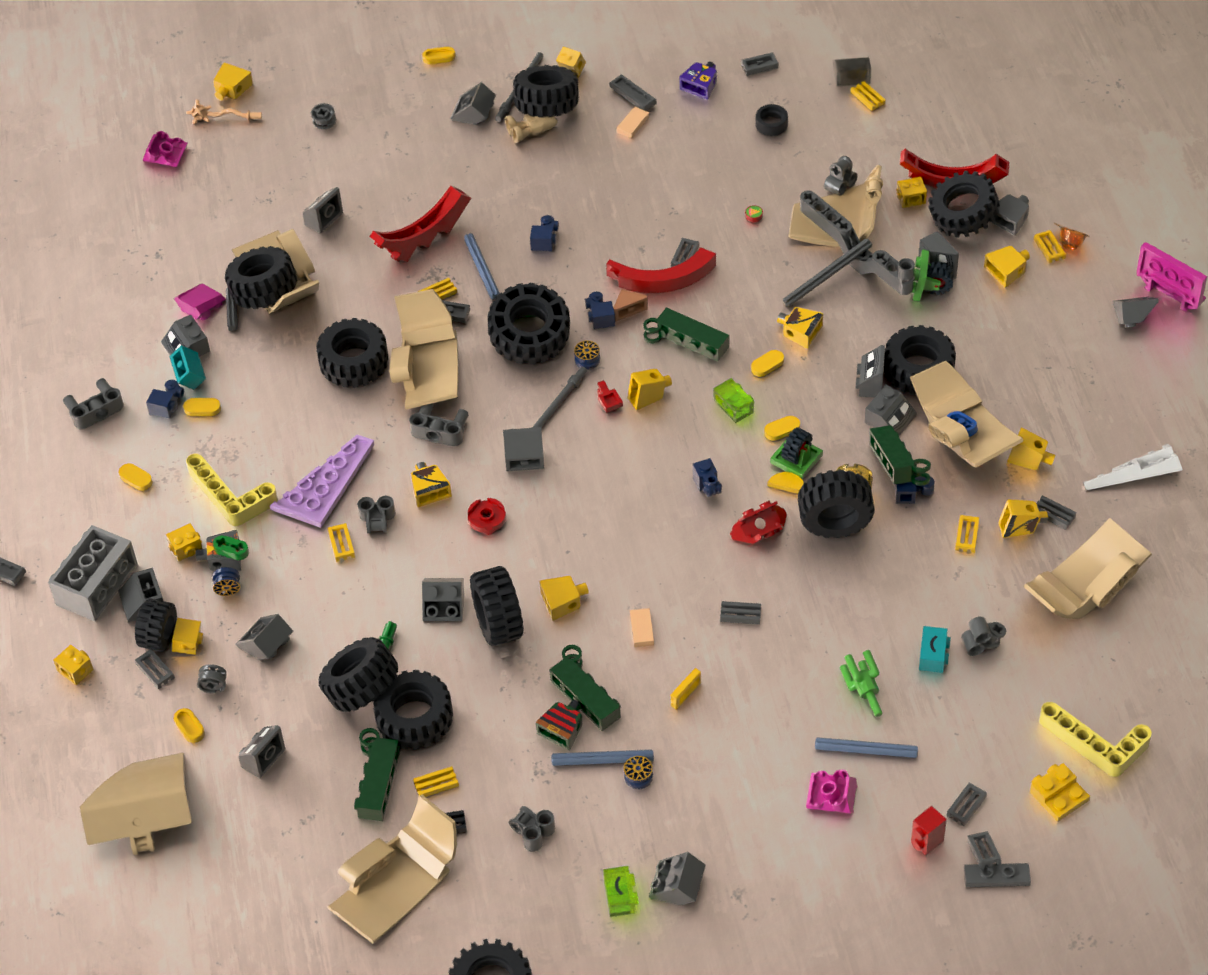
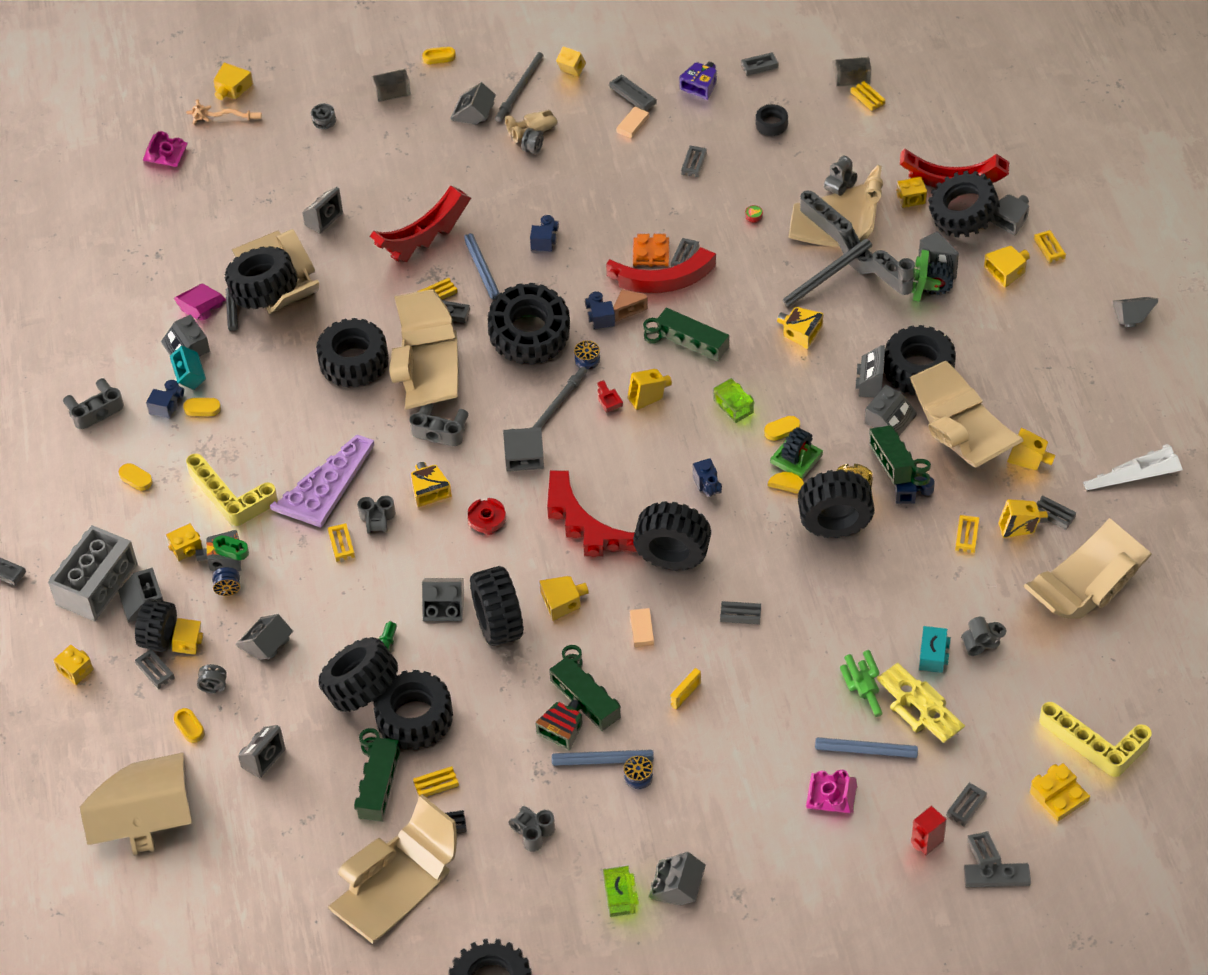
(391, 85): none -> clear smoke slope
(532, 141): none -> dark grey wheel
(546, 91): black tyre -> none
(579, 523): none -> red arch
(651, 249): none -> orange plate
(672, 536): none -> black tyre
(691, 170): none -> dark grey tile
(746, 530): red piece -> none
(767, 363): yellow tile -> none
(923, 698): none -> light yellow piece
(969, 423): blue plate -> none
(1070, 238): clear orange piece -> none
(1171, 277): dark pink plate -> none

